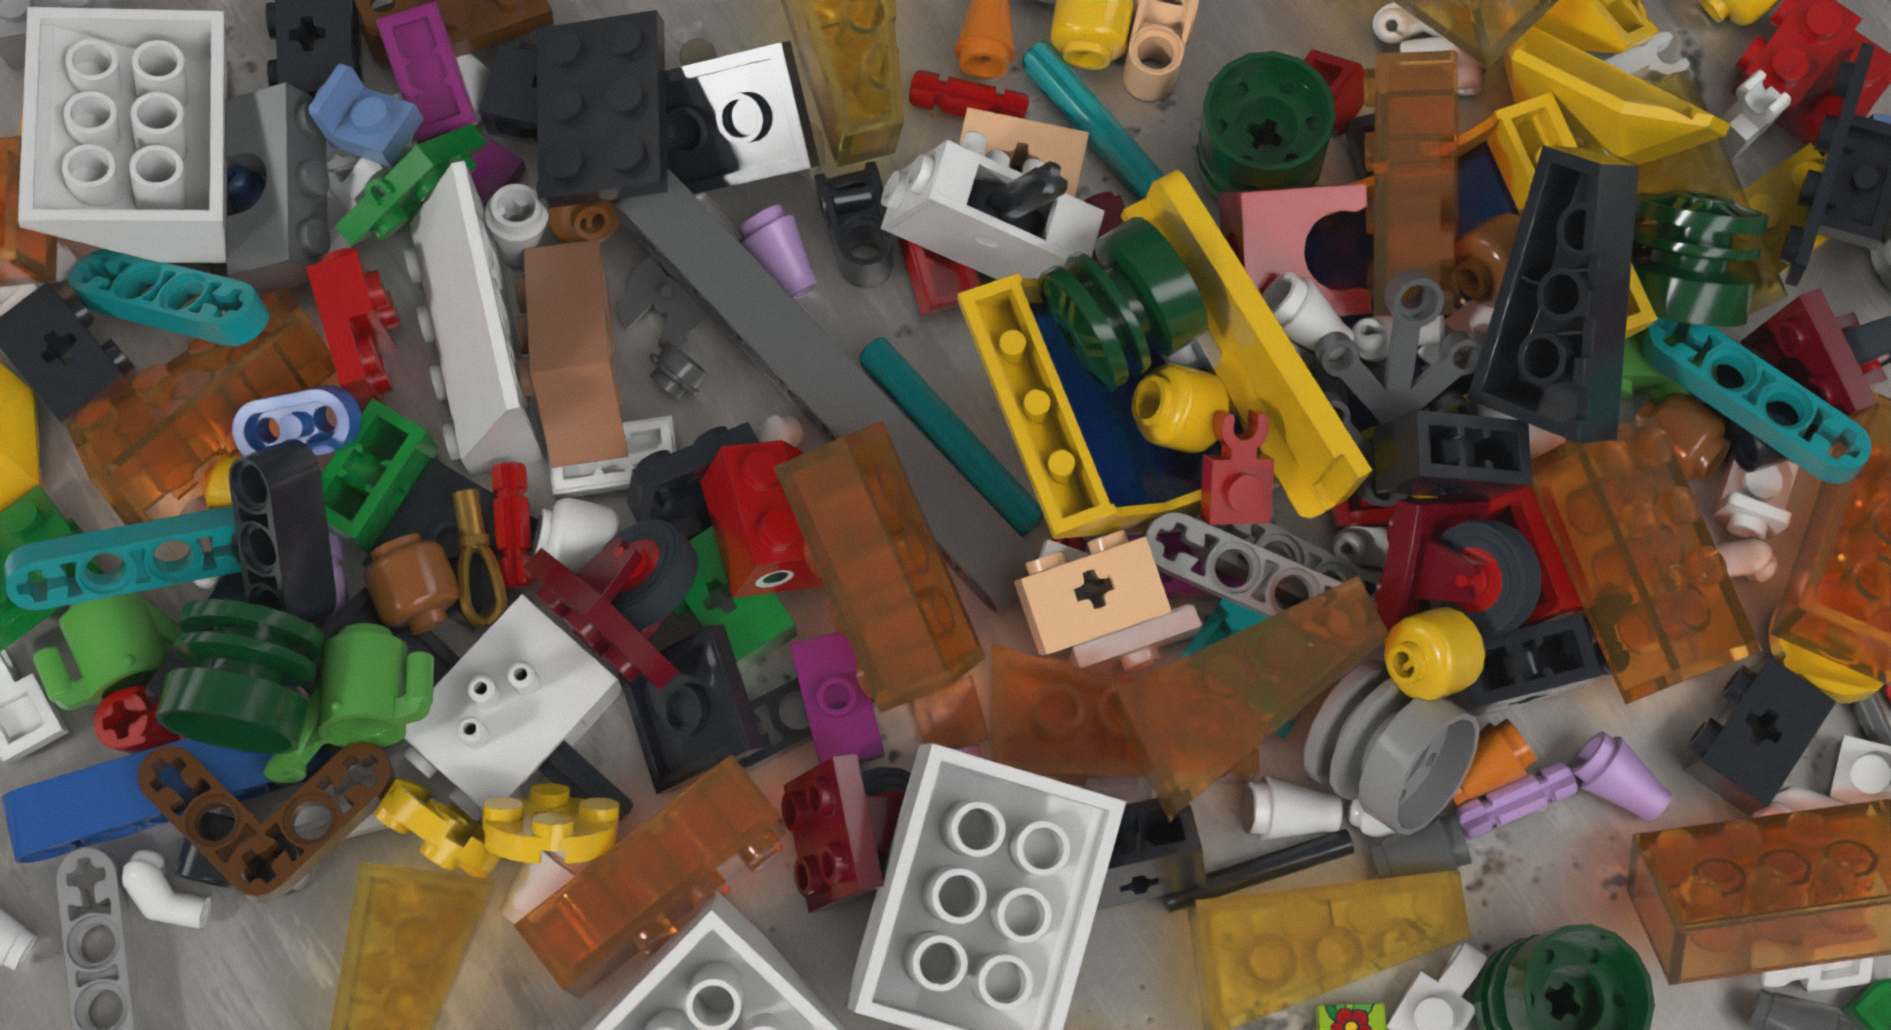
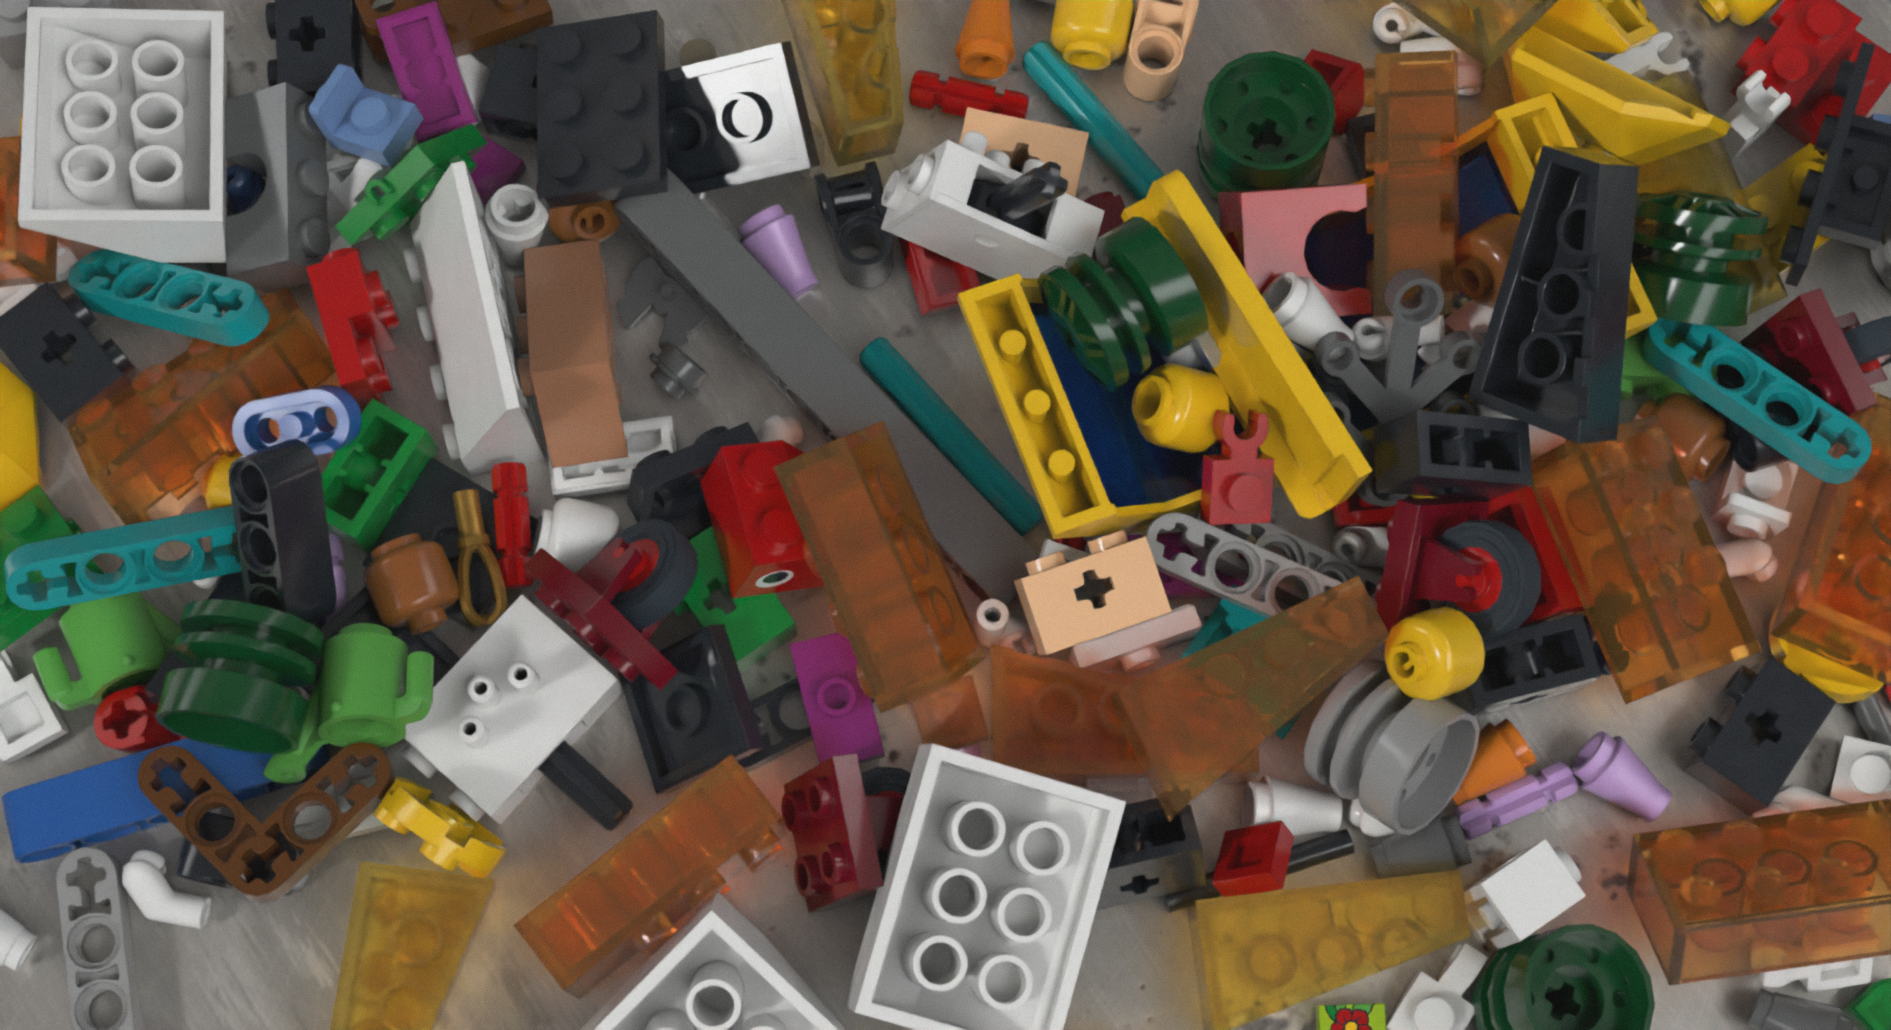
(537, 883): white cone -> none
(550, 822): yellow plate -> none
(999, 627): none -> white arm
(1253, 859): none -> red plate
(1522, 895): none -> white brick

